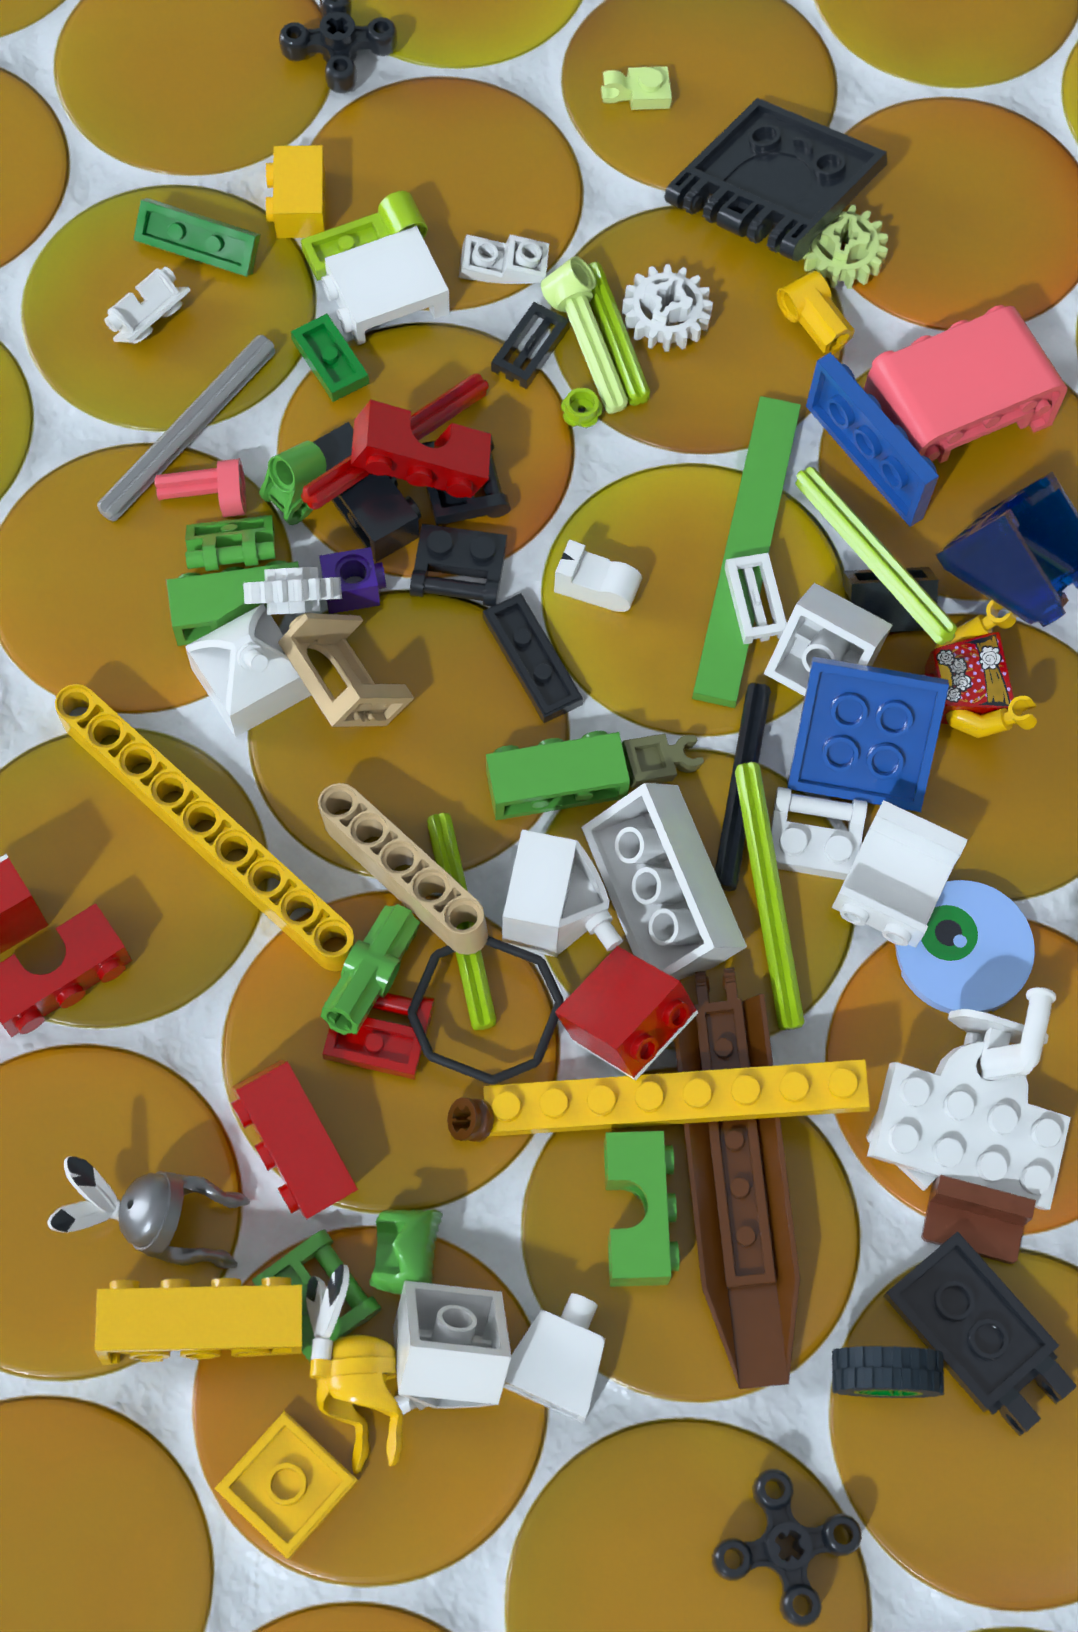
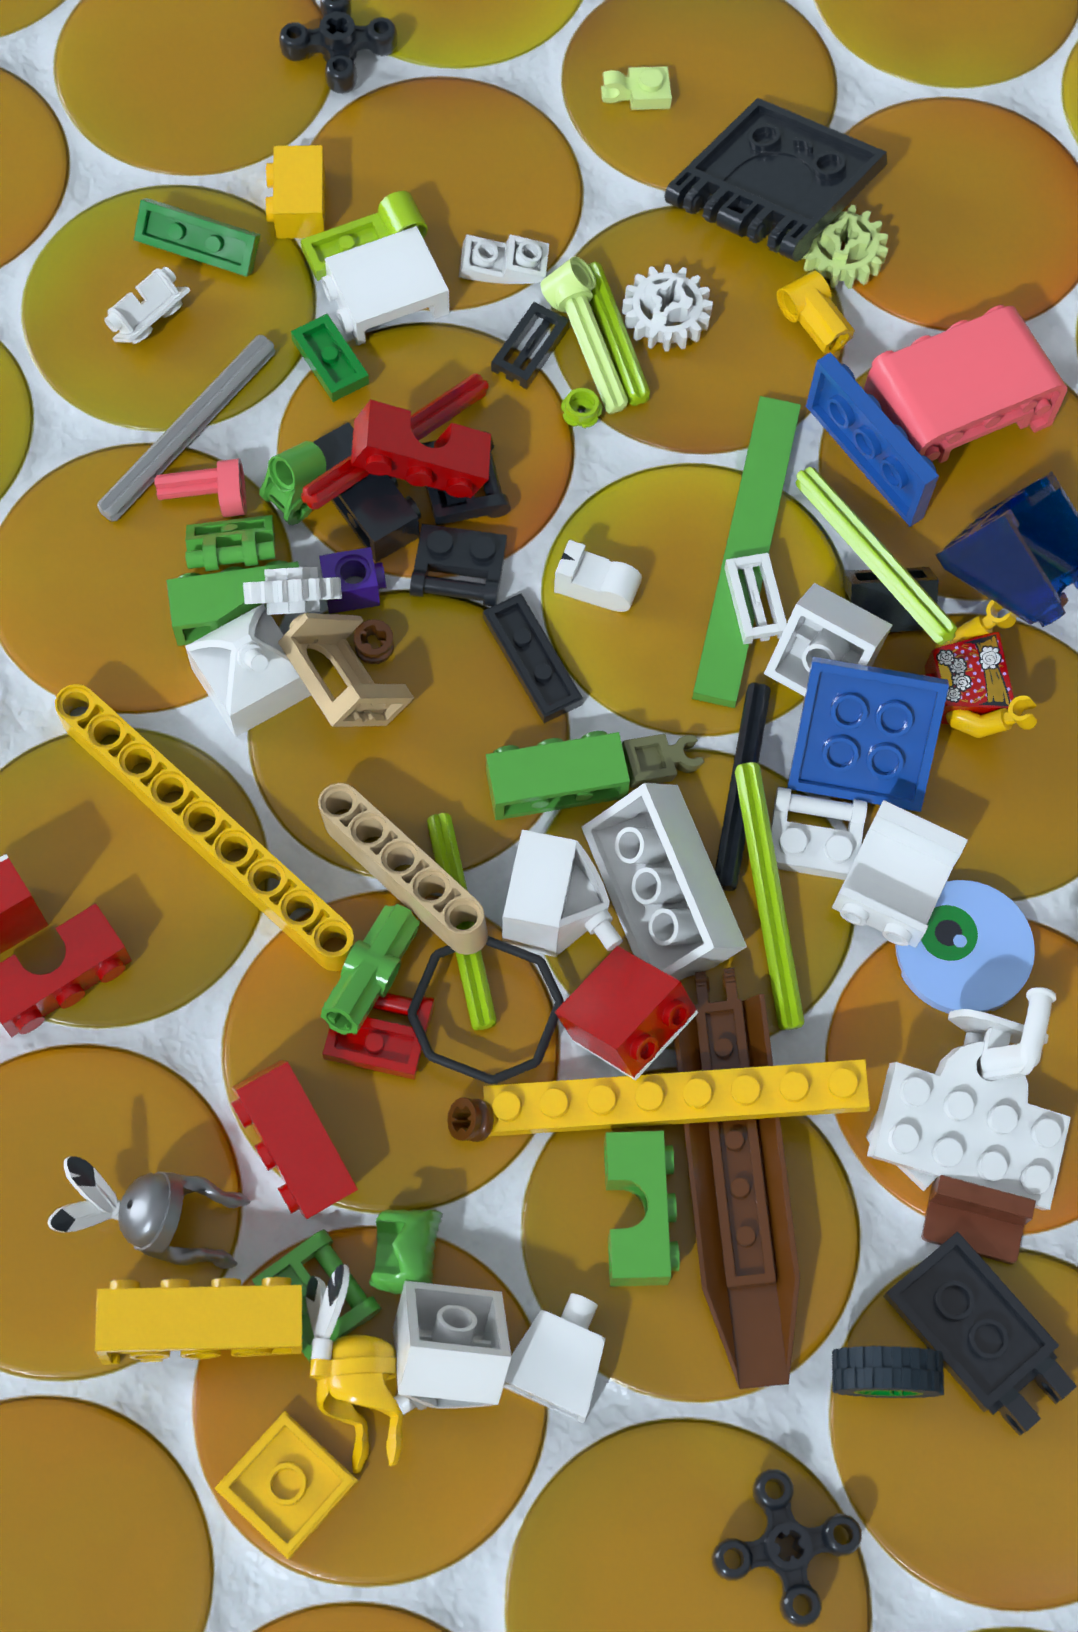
(365, 650): none -> reddish brown bush

